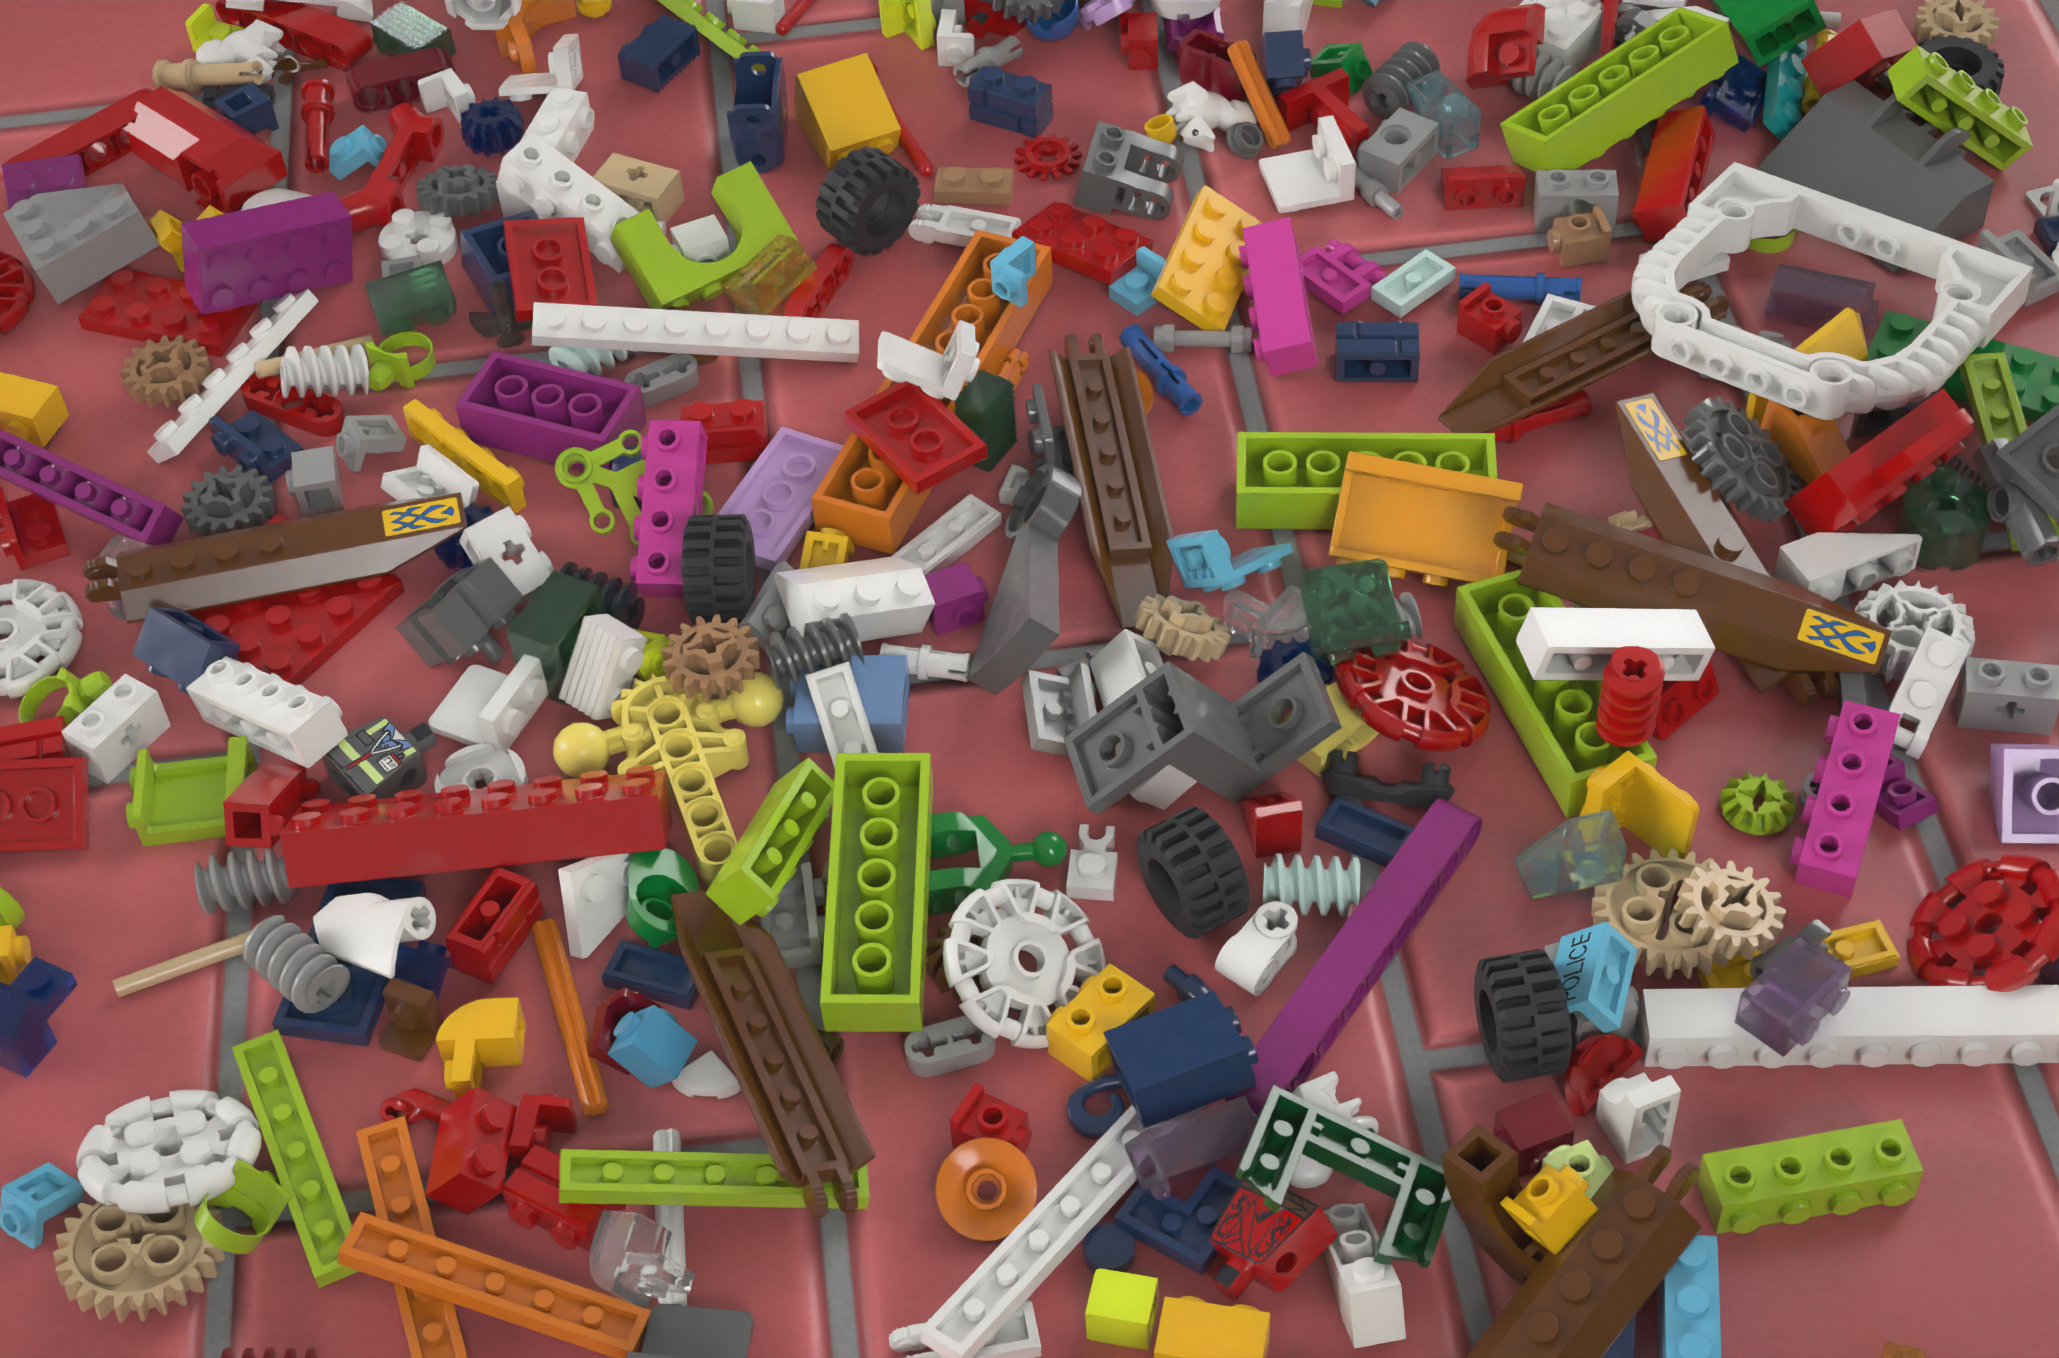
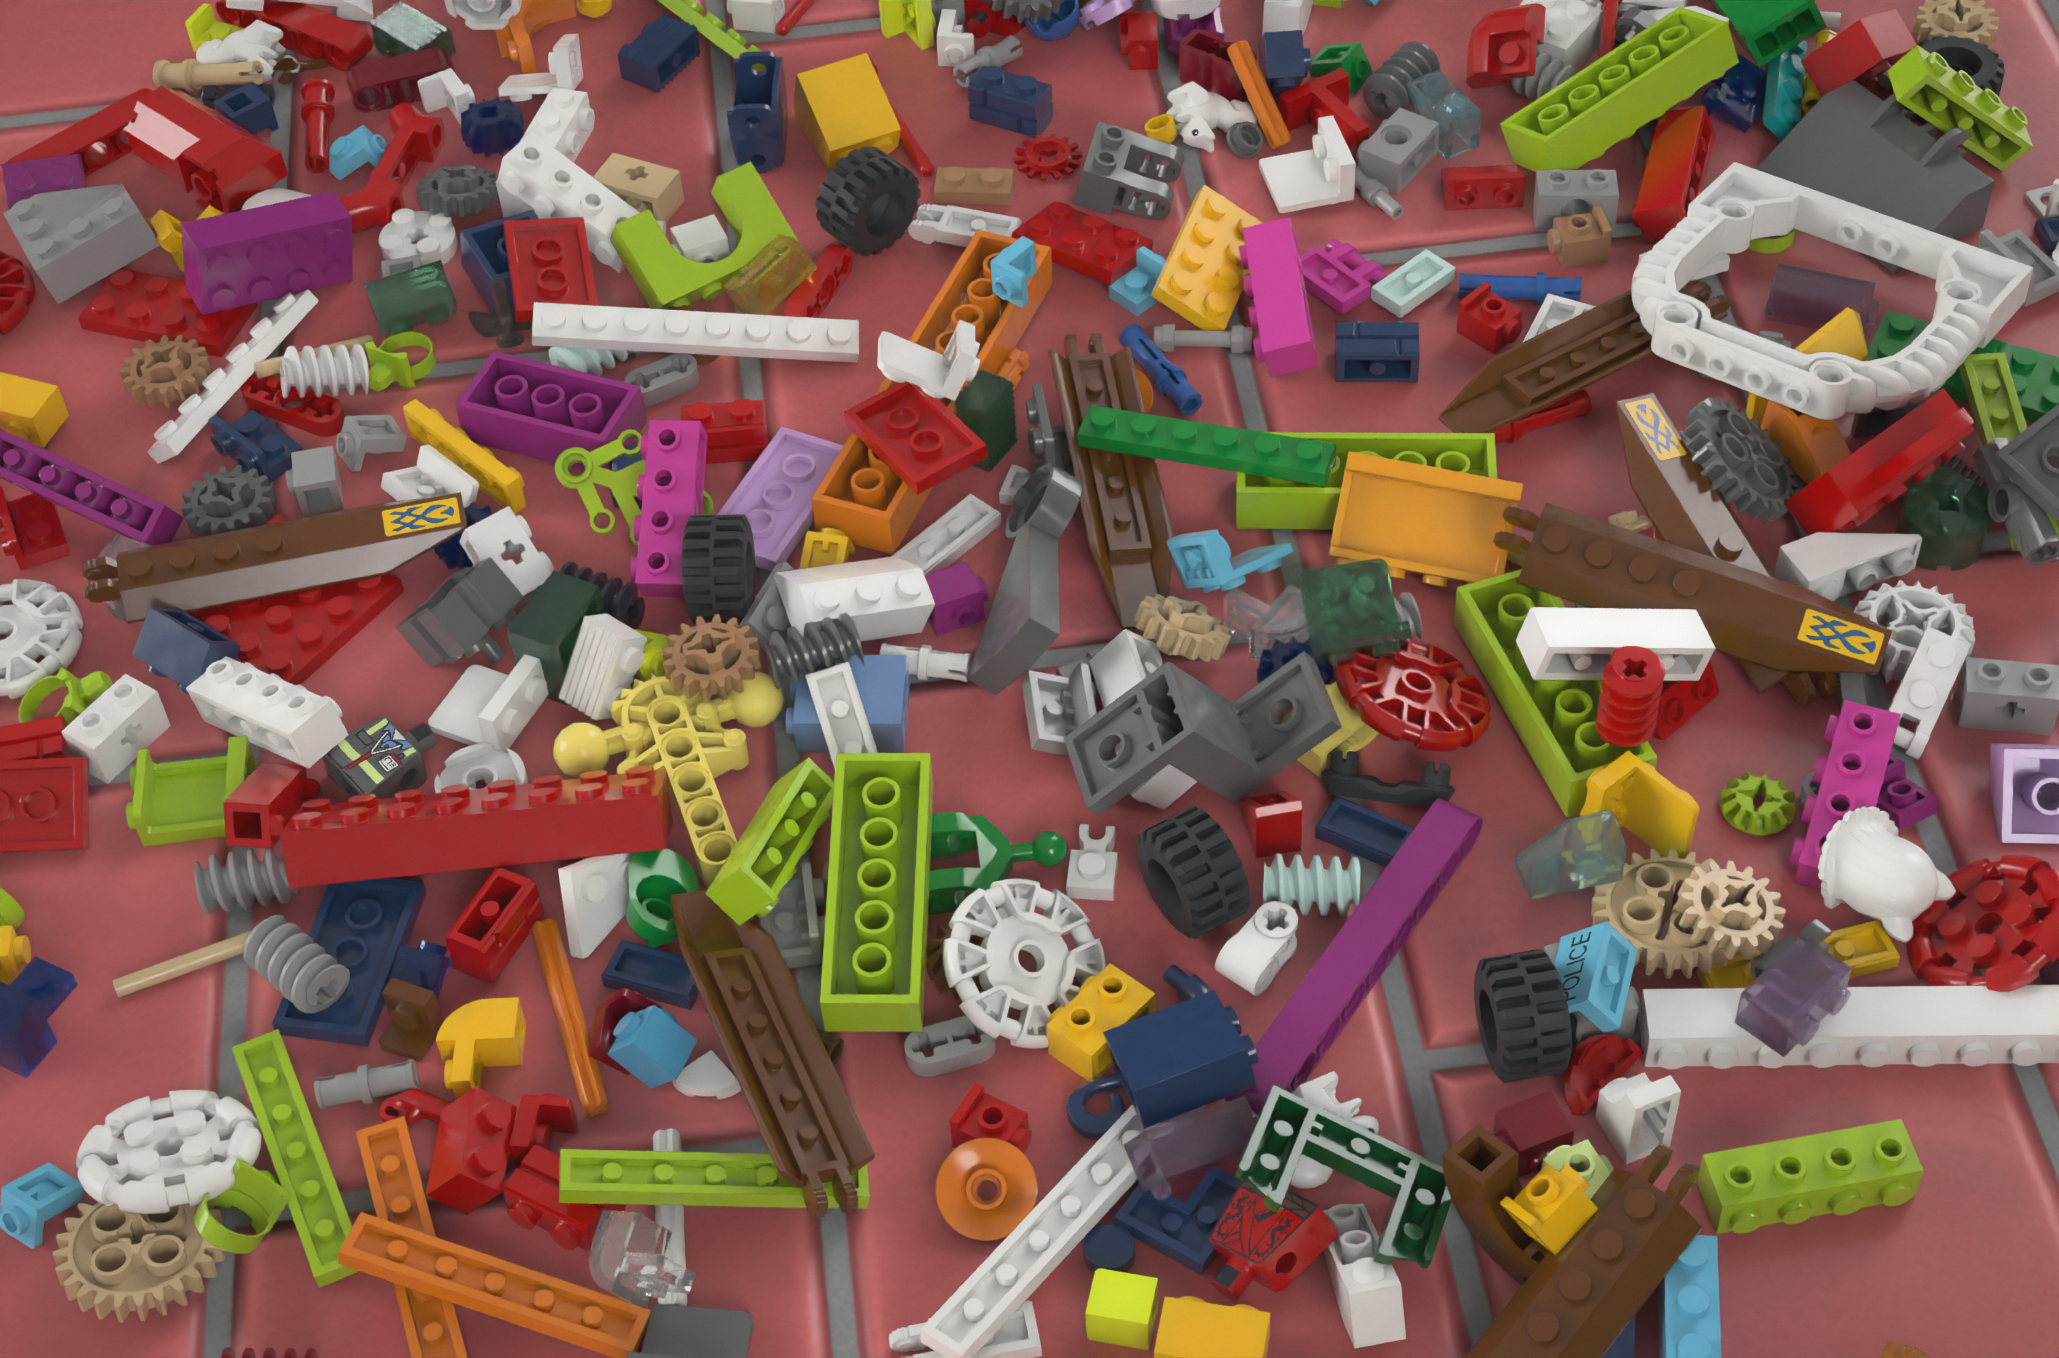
(366, 1084): none -> light grey pin
(369, 927): white panel -> none
(1207, 445): none -> green plate
(1879, 872): none -> white hair

